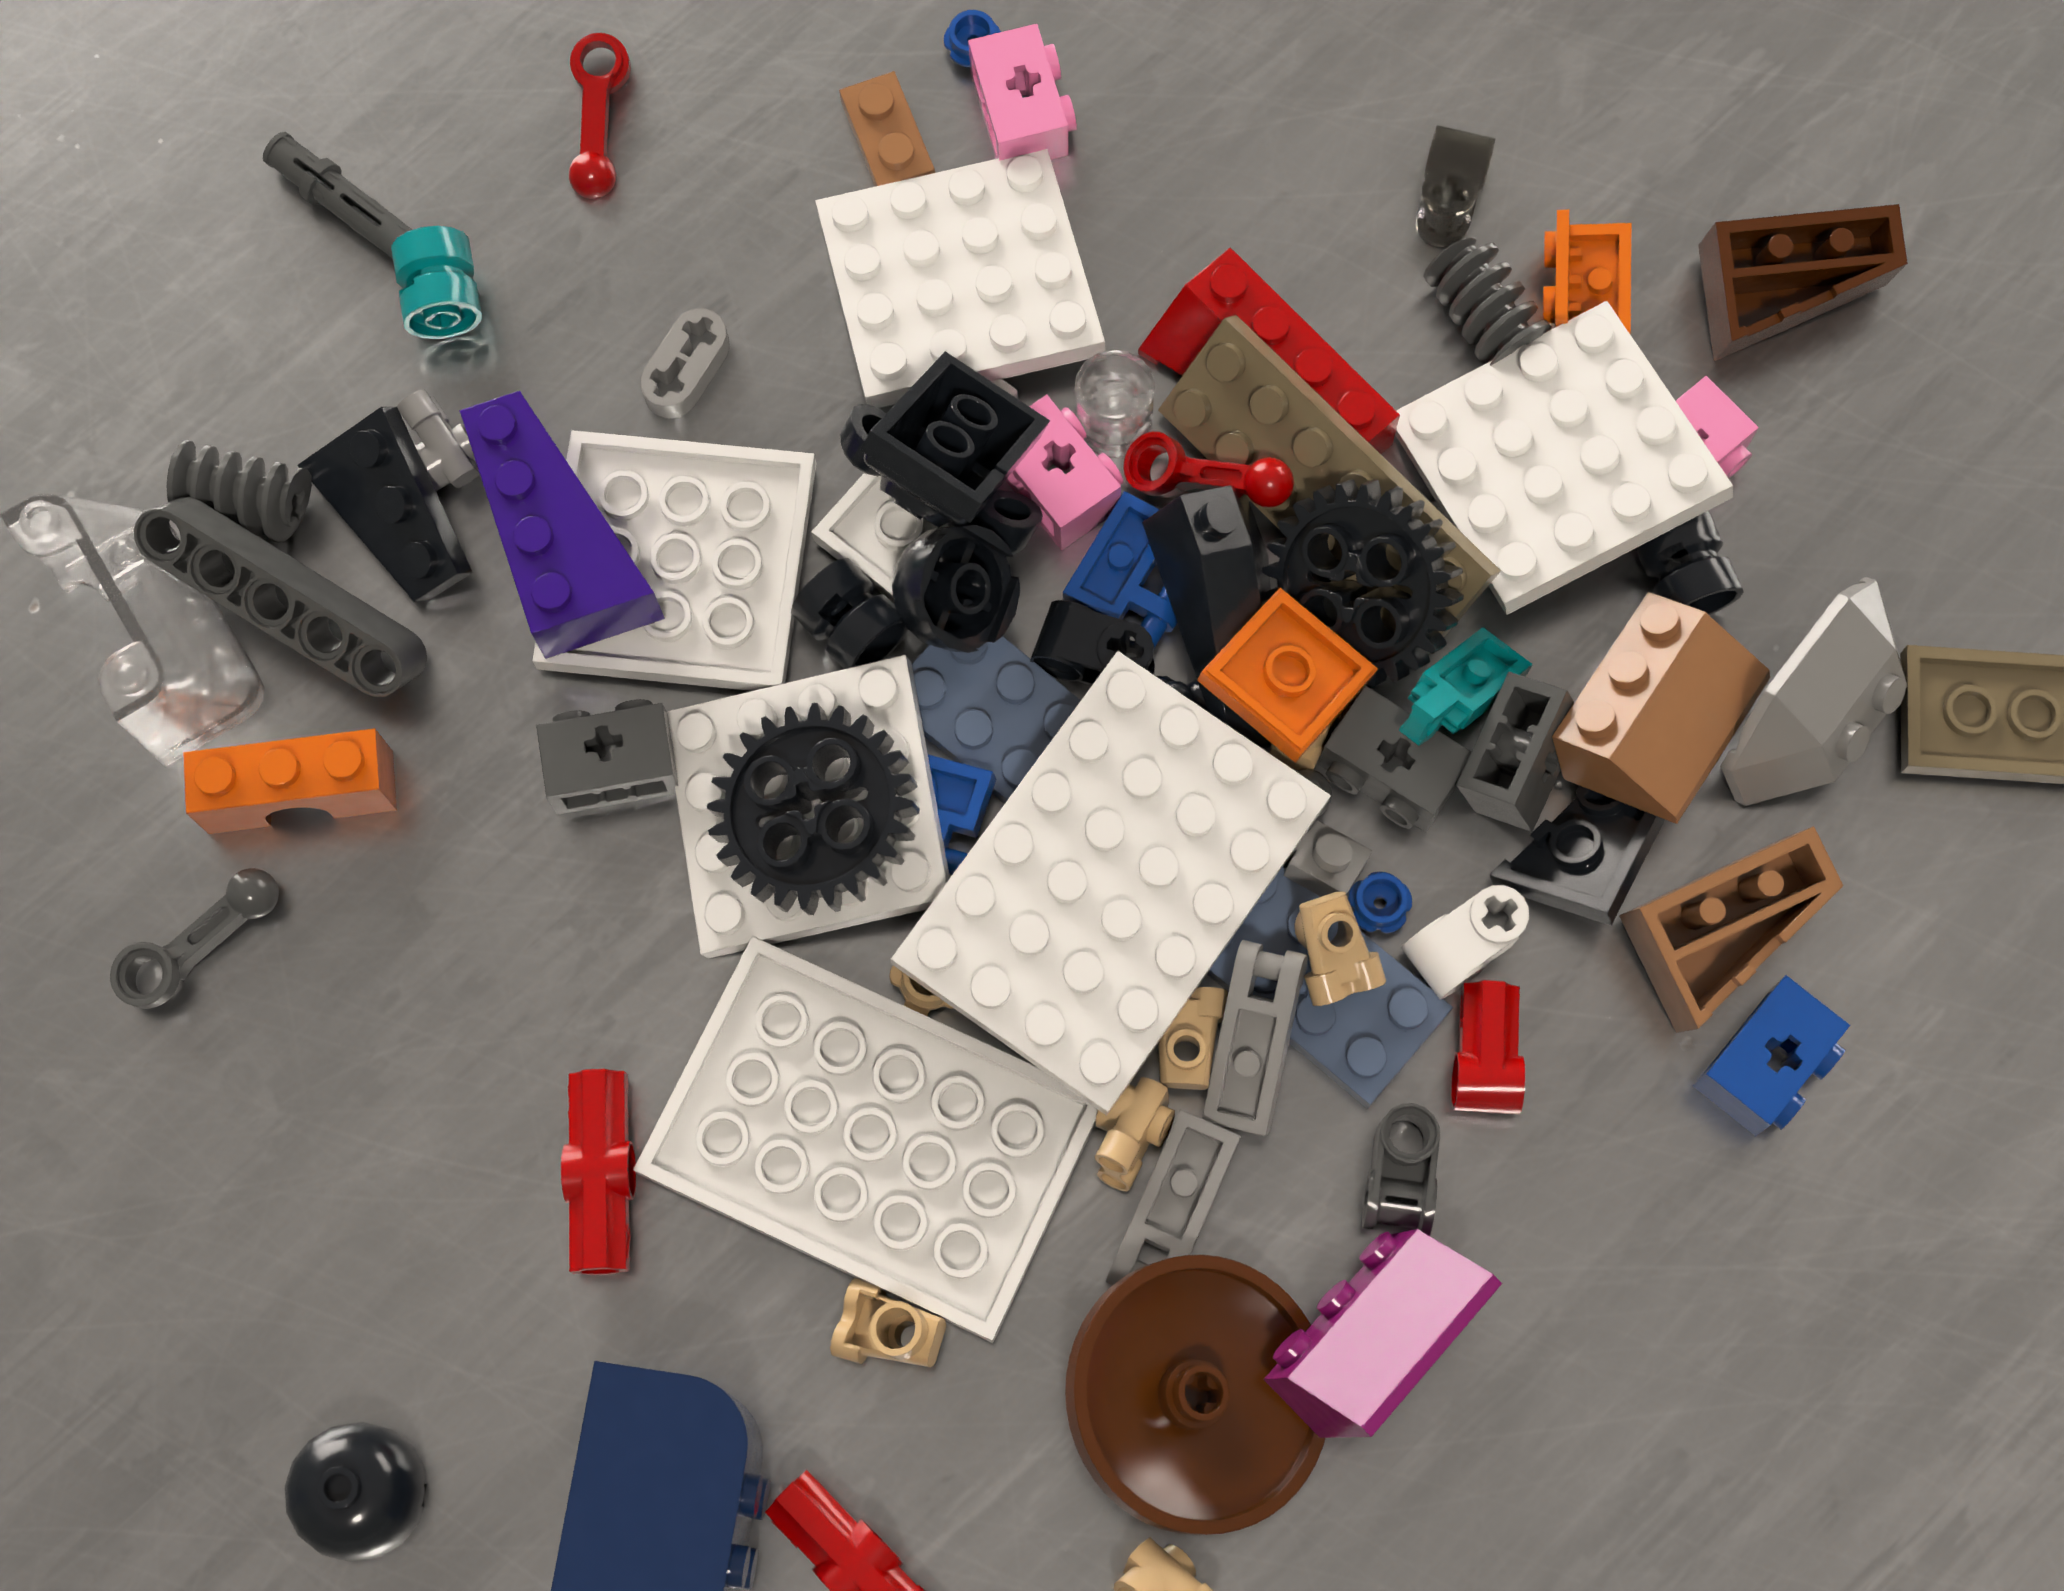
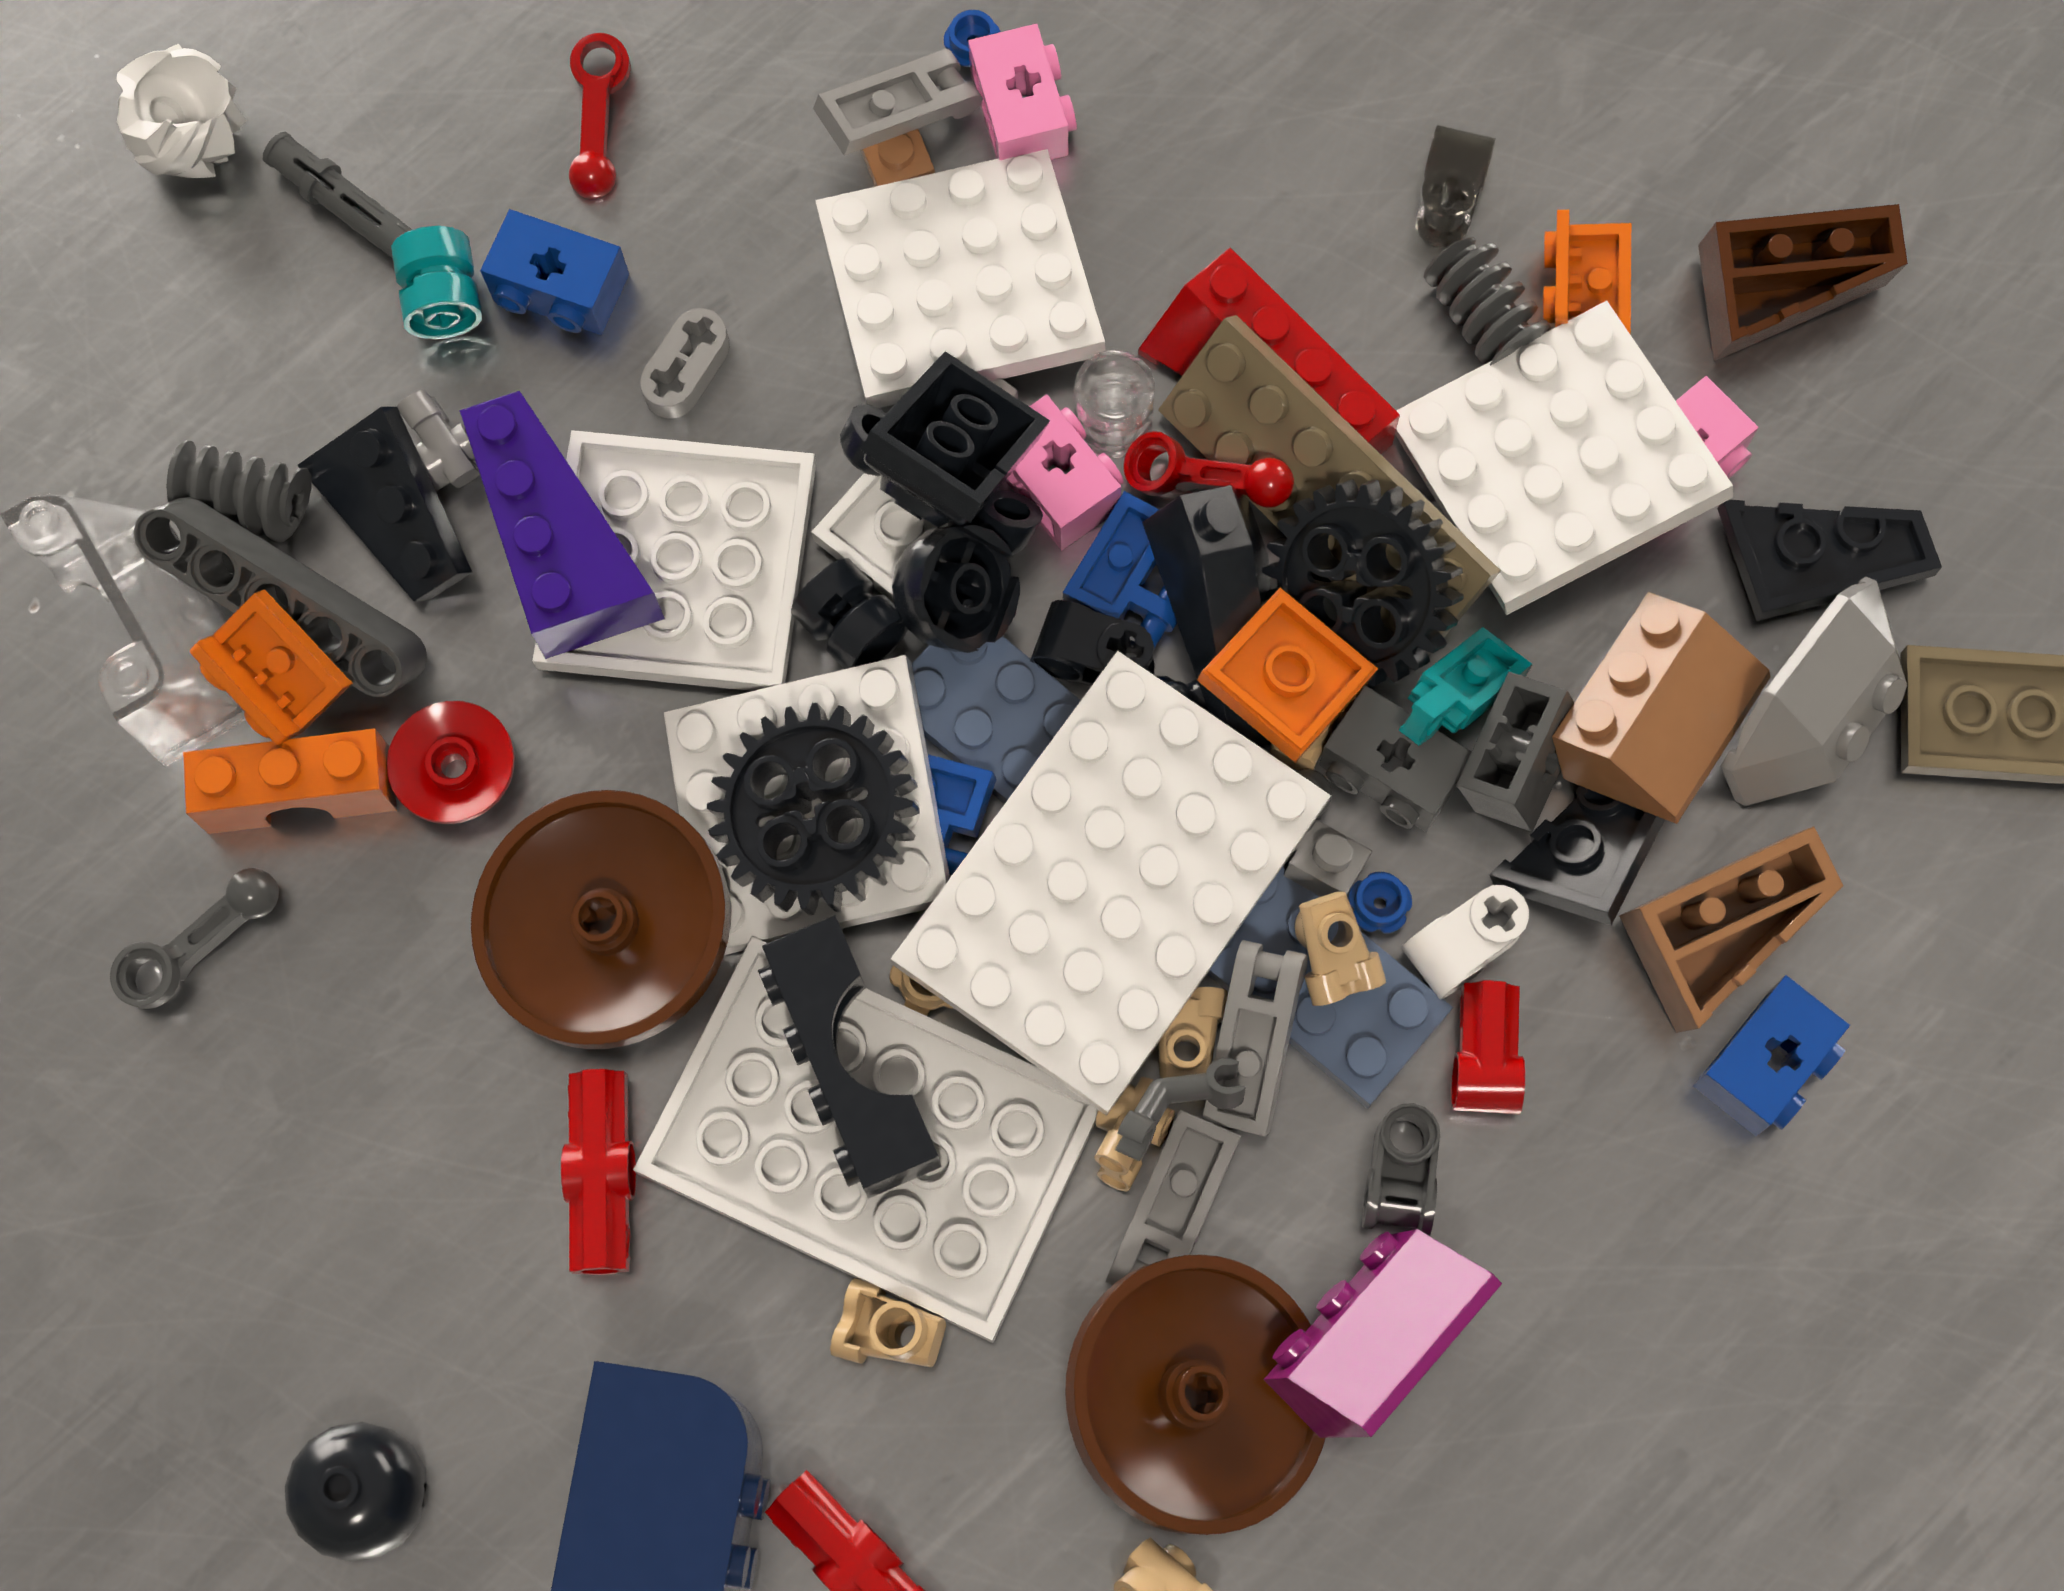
(177, 112): none -> white hair
(270, 669): none -> orange bracket
(434, 740): none -> red dish
(554, 273): none -> blue brick
(600, 919): none -> reddish brown dish
(639, 765): dark grey brick -> none
(880, 1131): none -> black arch
(896, 101): none -> light grey plate
(1140, 1125): none -> dark grey arm
(1690, 567): black wheel -> none
(1809, 556): none -> black wing

